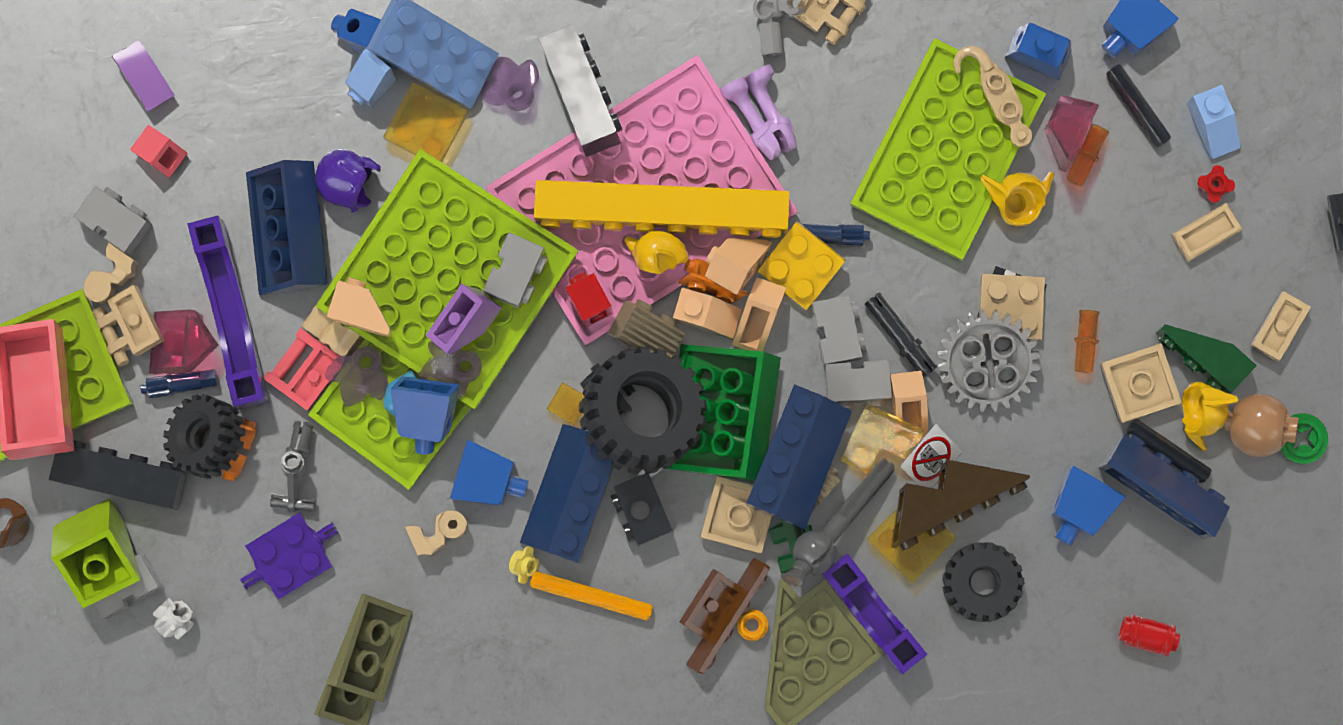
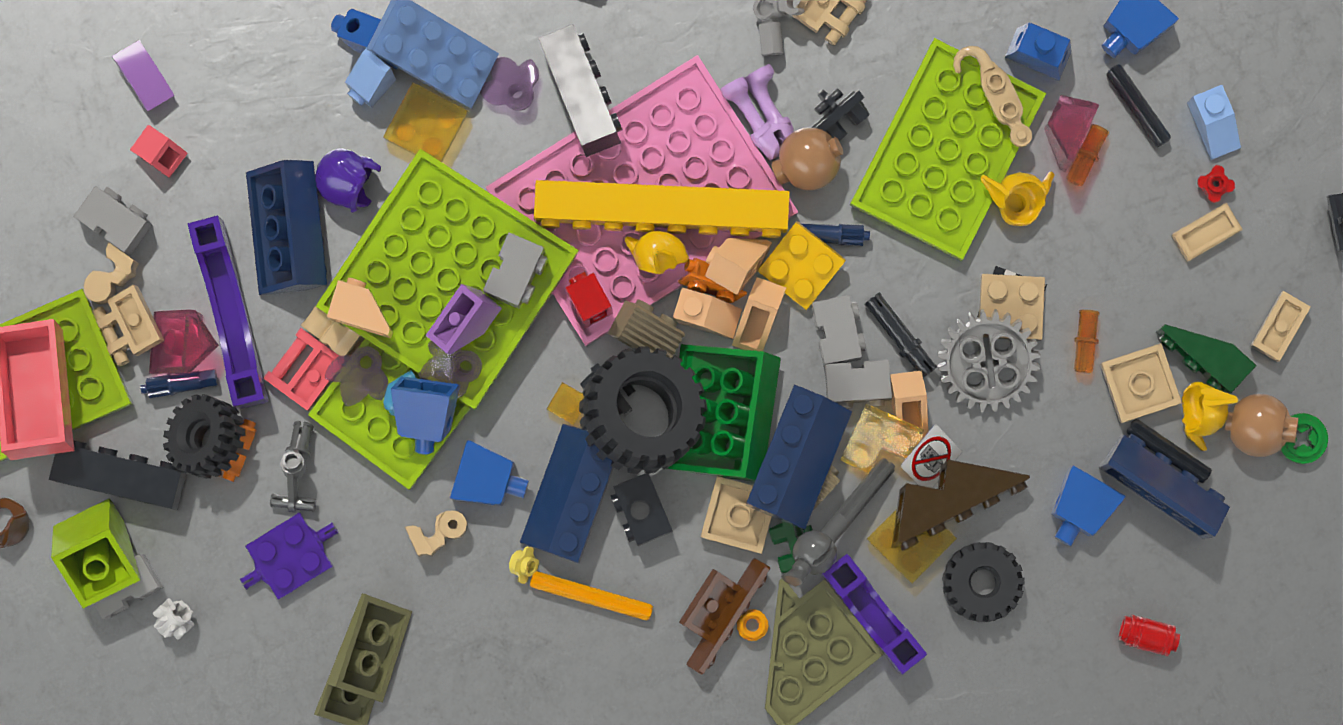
(808, 159): none -> medium nougat brick
(850, 105): none -> black hips

